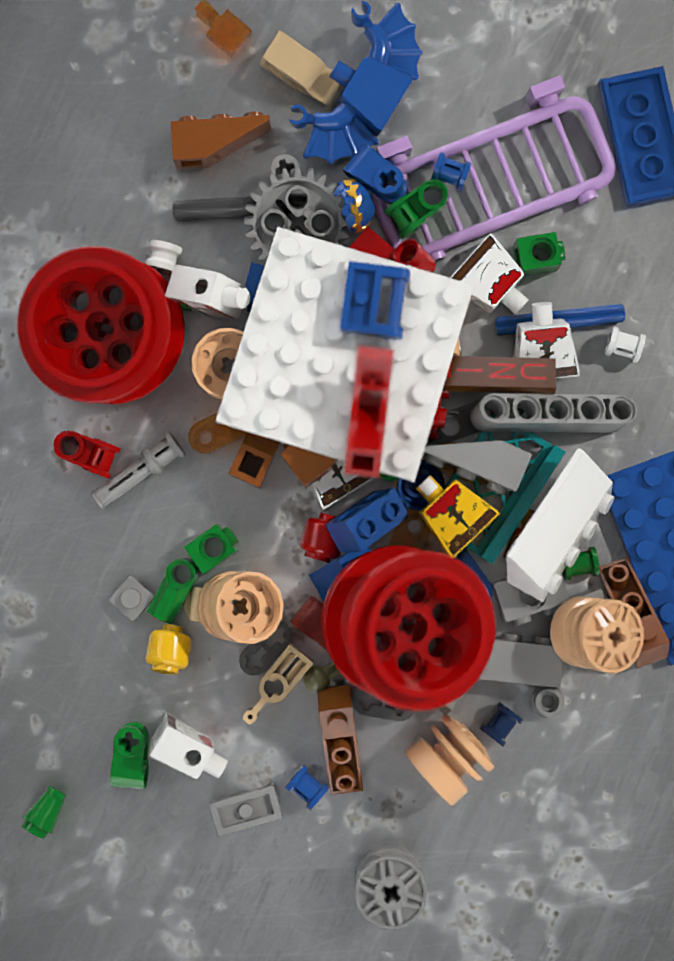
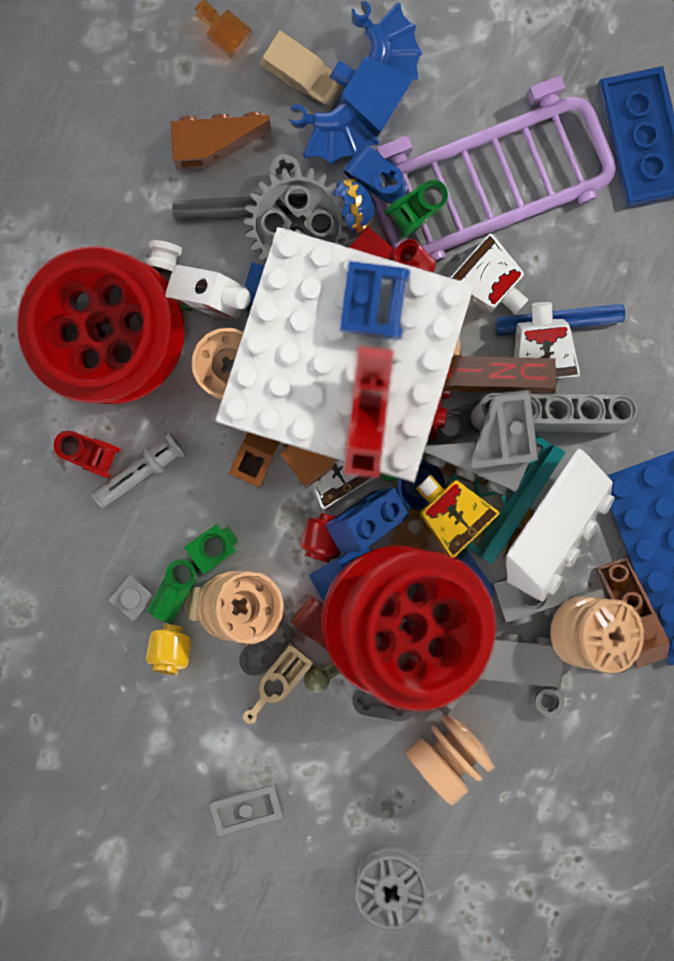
(44, 813): green cone -> none
(130, 762): green piece -> none
(175, 739): white torso -> none
(221, 435): clear orange plate -> none
(307, 787): blue bush -> none
(339, 740): dark orange slope -> none
(451, 171): blue bush -> none
(501, 724): dark blue bush -> none
(506, 432): none -> light grey wing
(528, 263): green brick -> none
(585, 564): green bush -> none
(625, 344): white bush -> none

